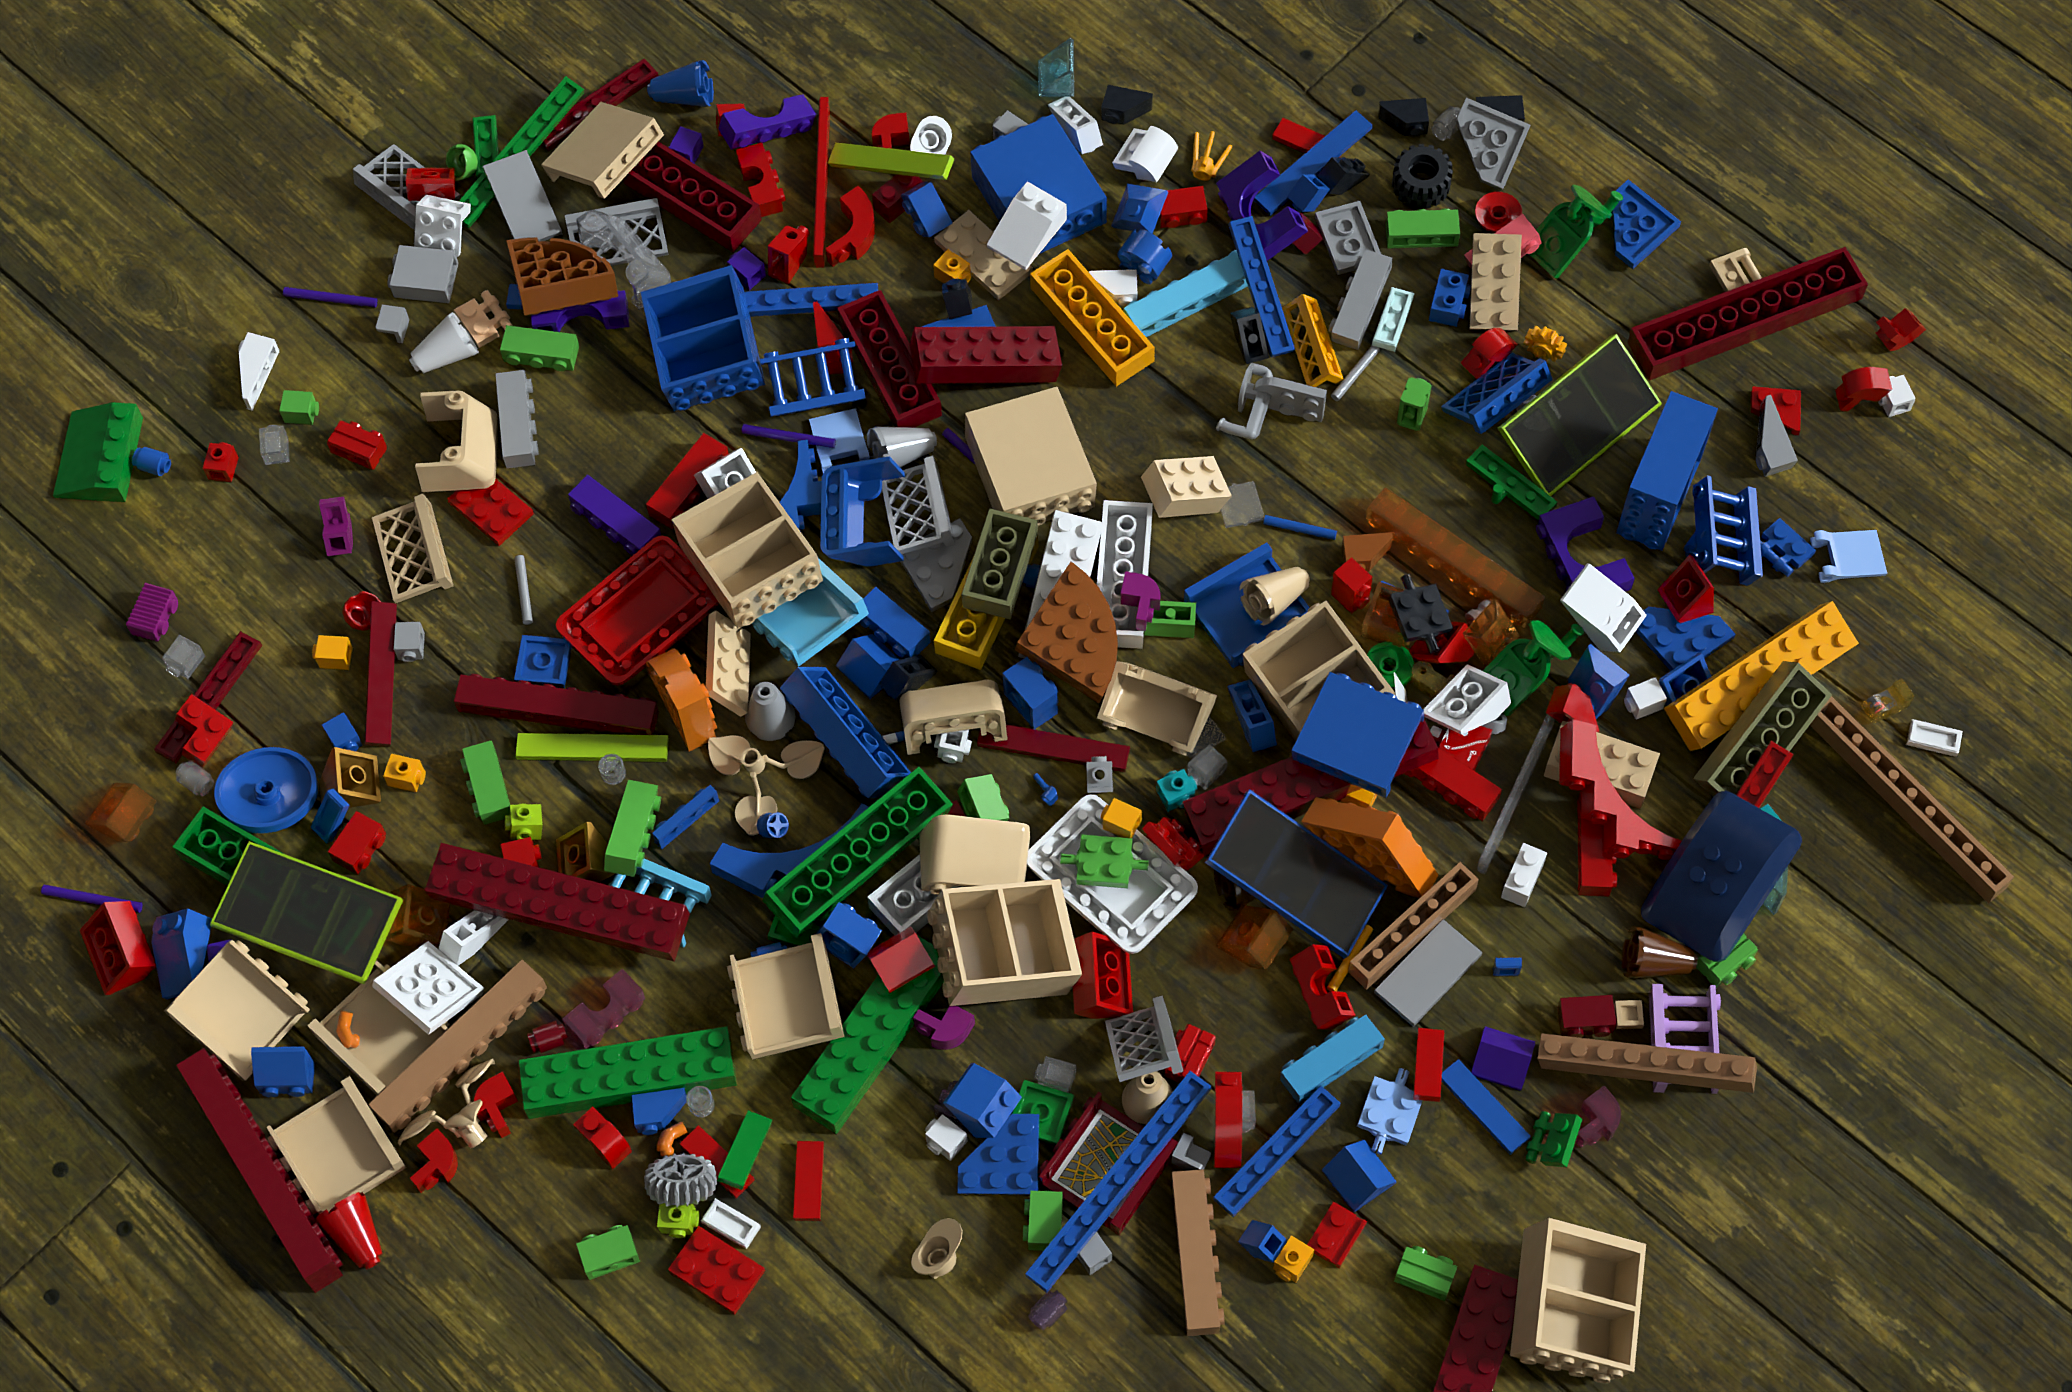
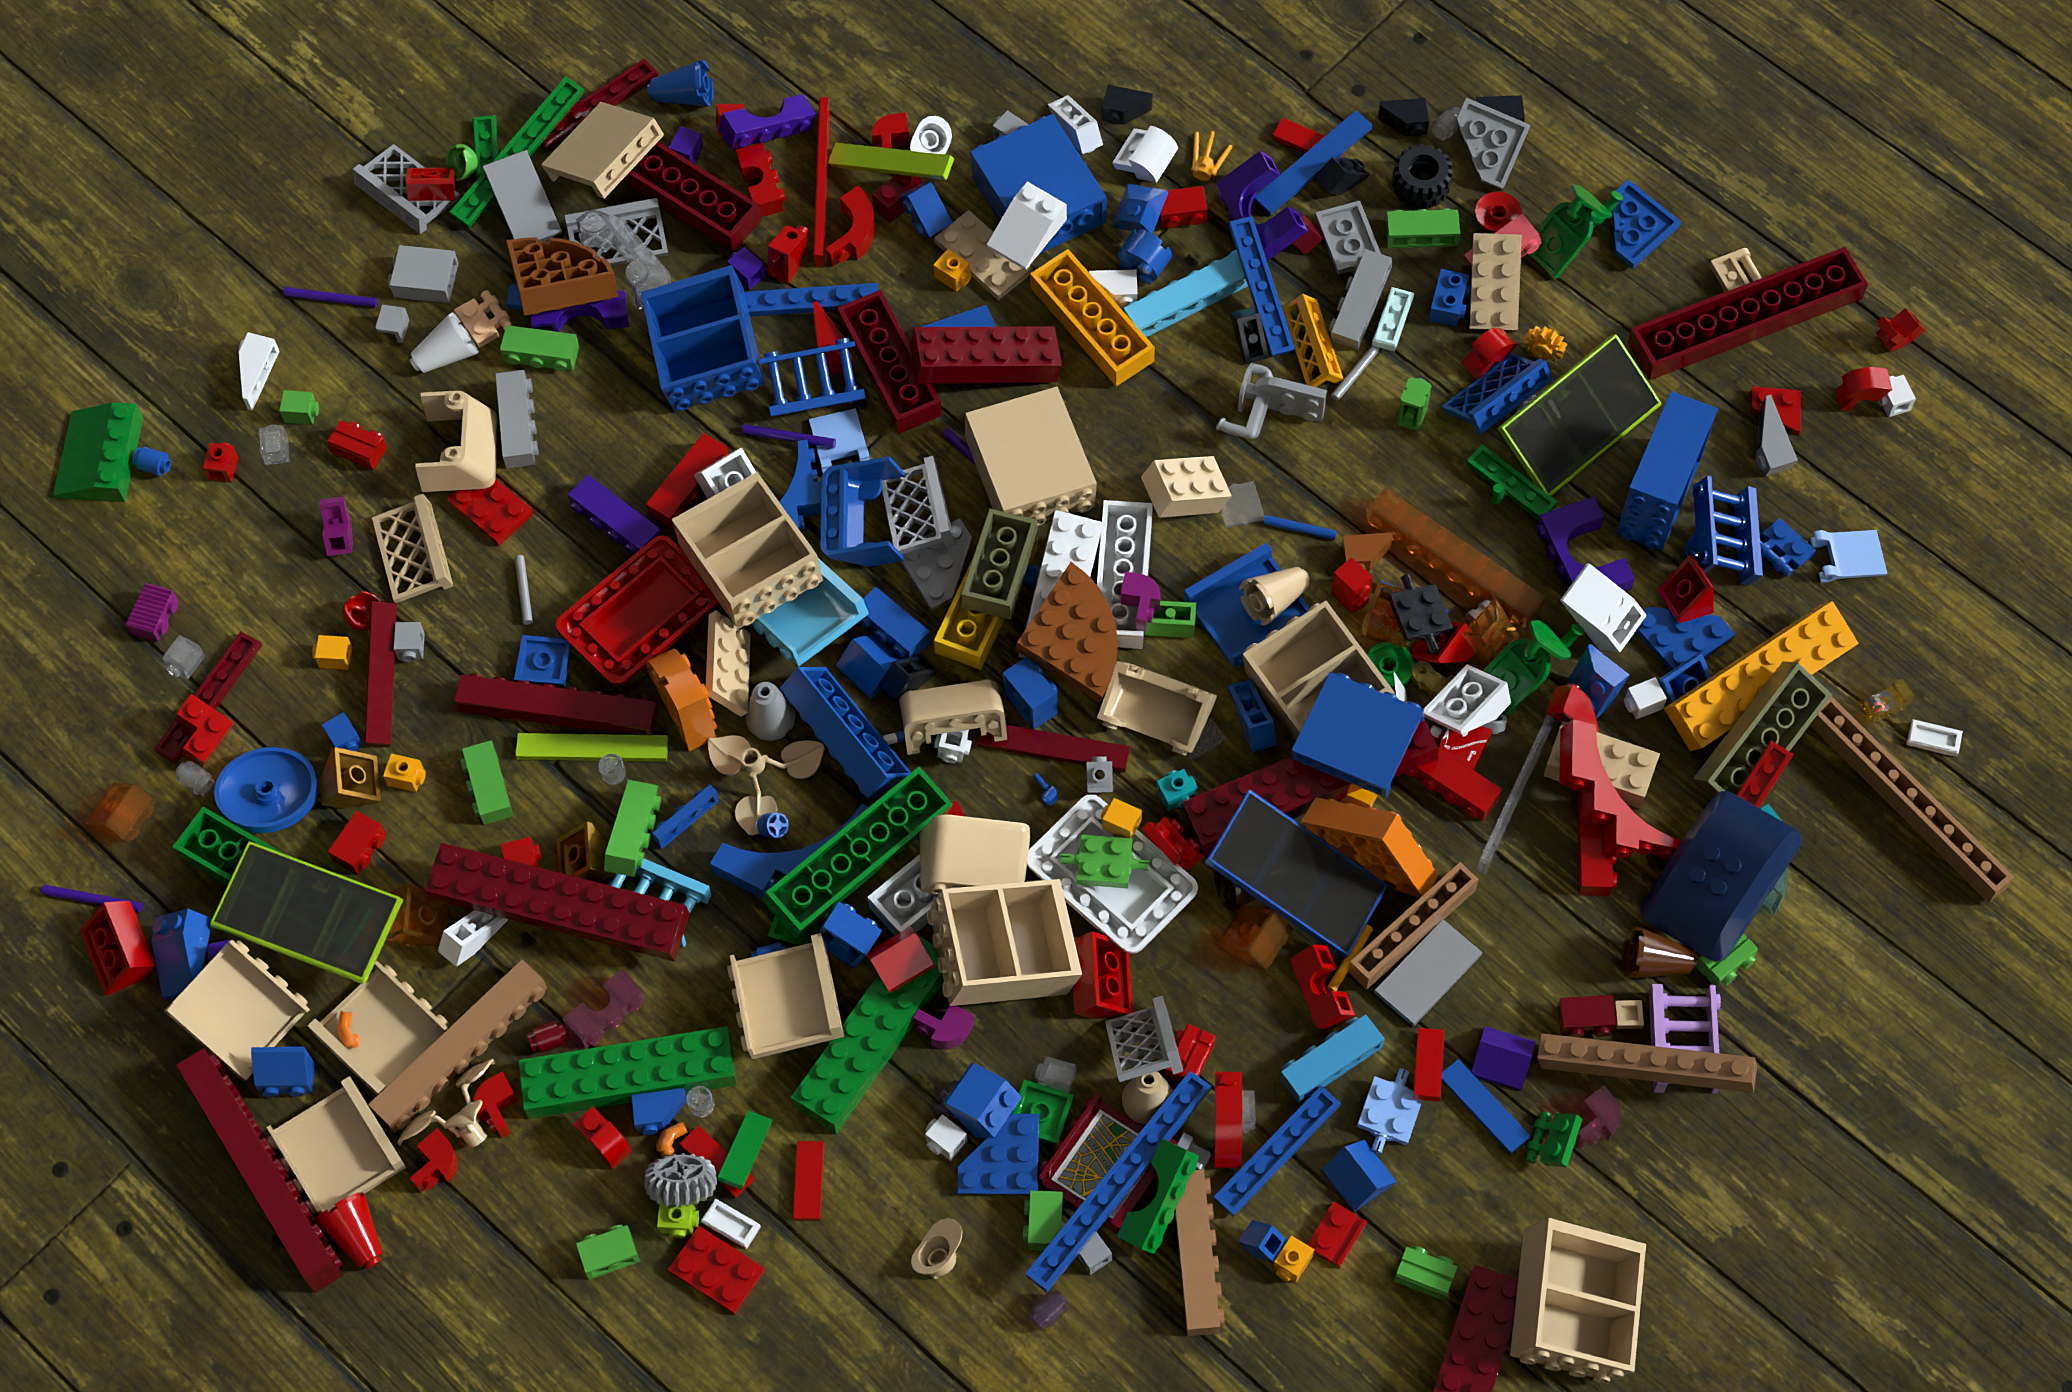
(329, 816): blue tile -> none
(428, 987): white plate -> none
(440, 223): white bracket -> none
(524, 821): lime brick -> none
(901, 443): light grey cone -> none
(957, 298): black slope -> none
(982, 798): brick -> none
(1057, 71): clear light blue slope -> none
(1148, 1225): none -> green arch
(1207, 767): clear brick -> none
(1308, 193): blue brick -> none
(1507, 966): blue tile -> none
(1524, 875): white brick -> none

